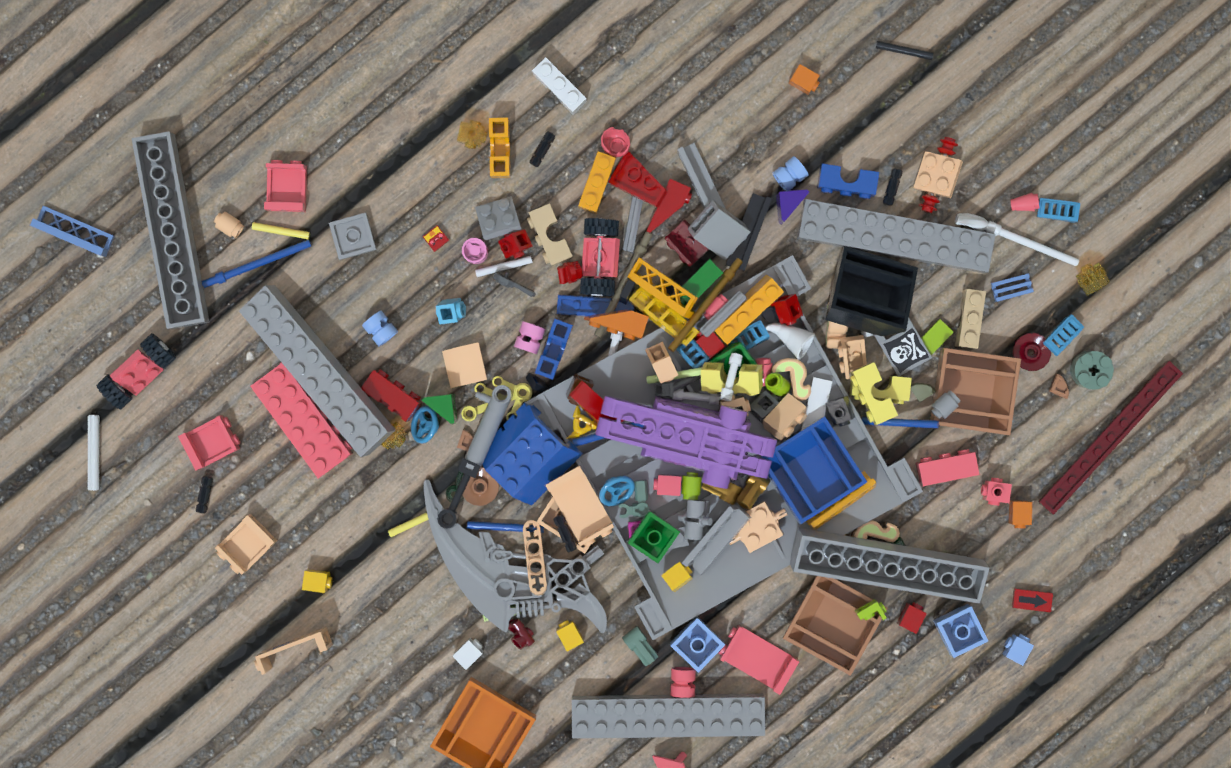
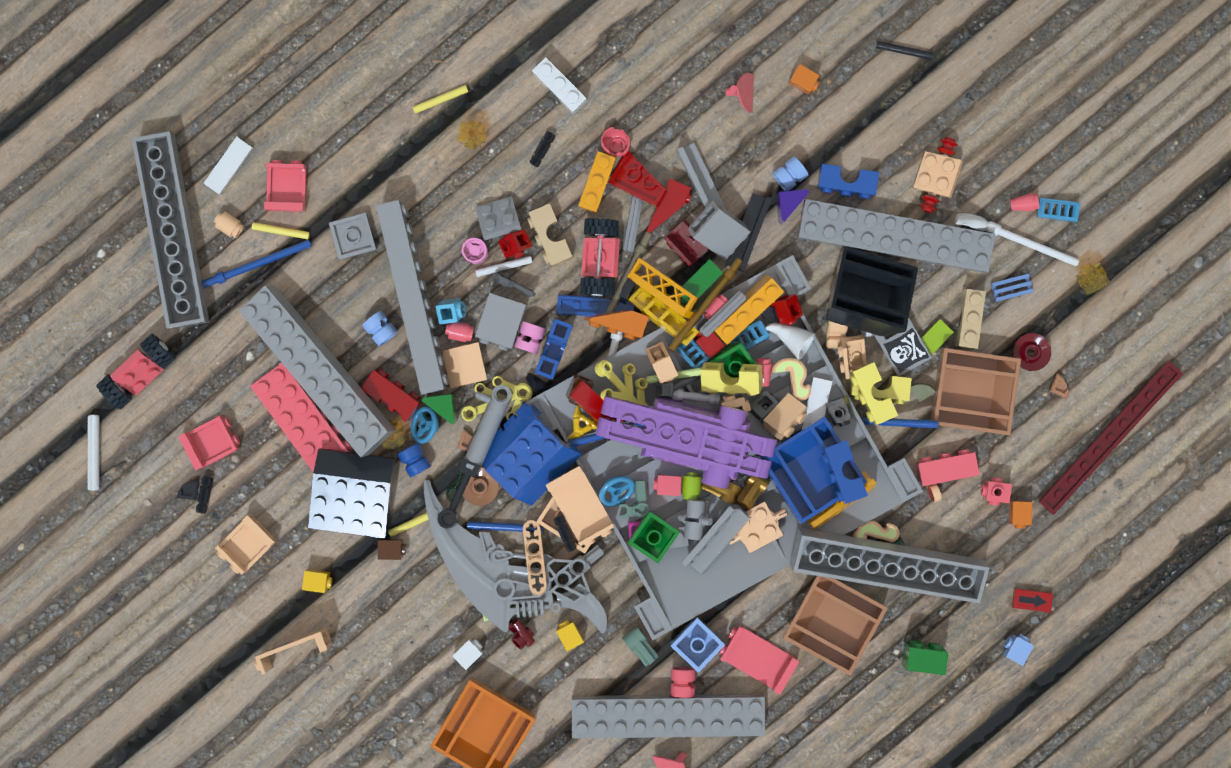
(65, 235): medium blue fence -> none
(189, 491): none -> black tile
(228, 165): none -> white tile
(351, 493): none -> slope
(391, 549): none -> reddish brown brick
(411, 297): none -> light grey brick
(415, 461): none -> blue wheel
(436, 238): red tile -> none
(440, 99): none -> light yellow bar
(459, 331): none -> coral brick
(499, 147): light orange arch -> none
(500, 322): none -> light grey brick
(569, 272): red piece -> none
(625, 391): none -> light yellow plant
(677, 576): yellow brick -> none
(727, 392): white bar -> none
(744, 91): none -> coral shield
(777, 384): lime brick -> none
(848, 489): none -> blue arch
(867, 610): lime bracket -> none
(892, 187): black axle -> none
(912, 617): red brick -> none
(924, 658): none -> green brick
(934, 493): none -> light nougat tile
(945, 405): light grey brick -> none
(960, 630): light blue brick -> none
(1072, 326): dark azure slope -> none
(1095, 380): sand green brick -> none

